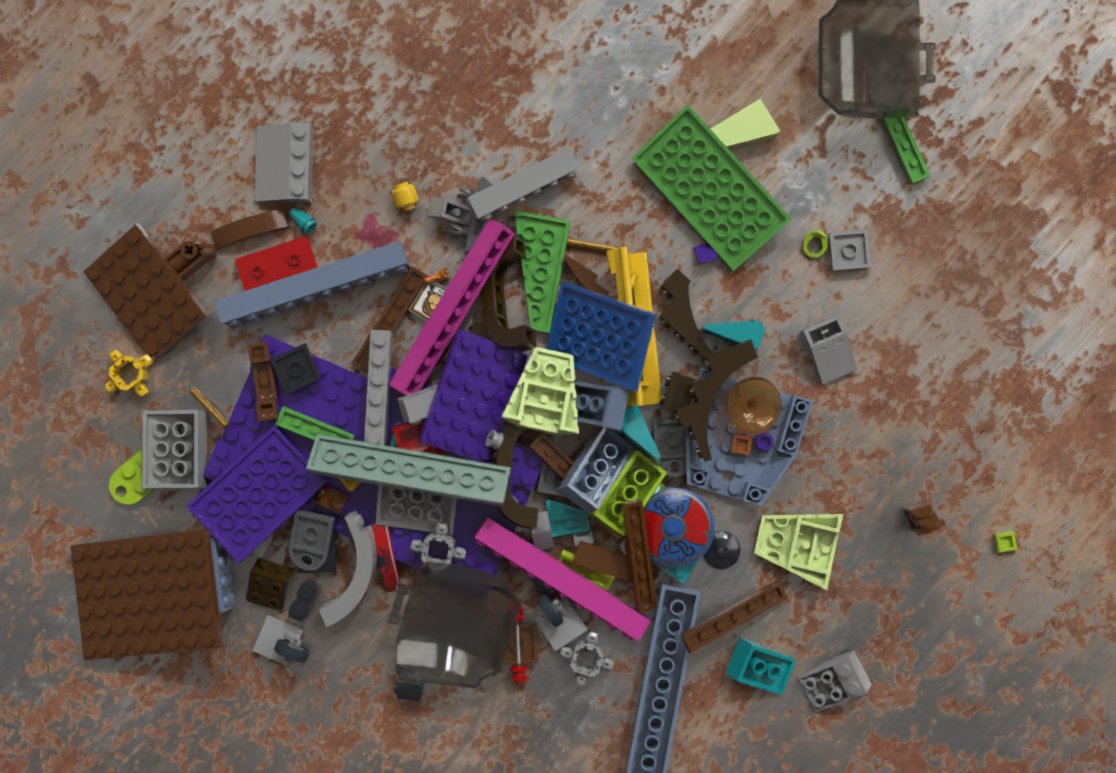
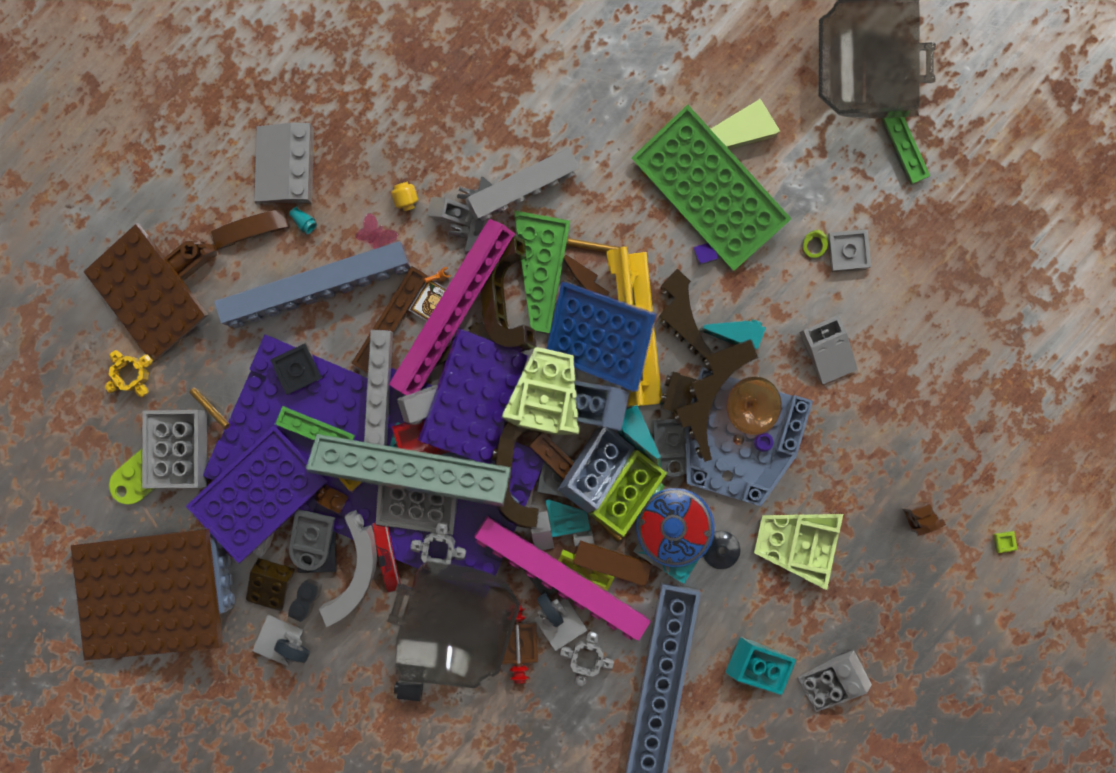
(264, 381): reddish brown slope -> none
(276, 263): red plate -> none
(494, 439): light grey bush -> none
(639, 555): reddish brown plate -> none
(733, 616): reddish brown plate -> none
(741, 445): dark orange tile -> none

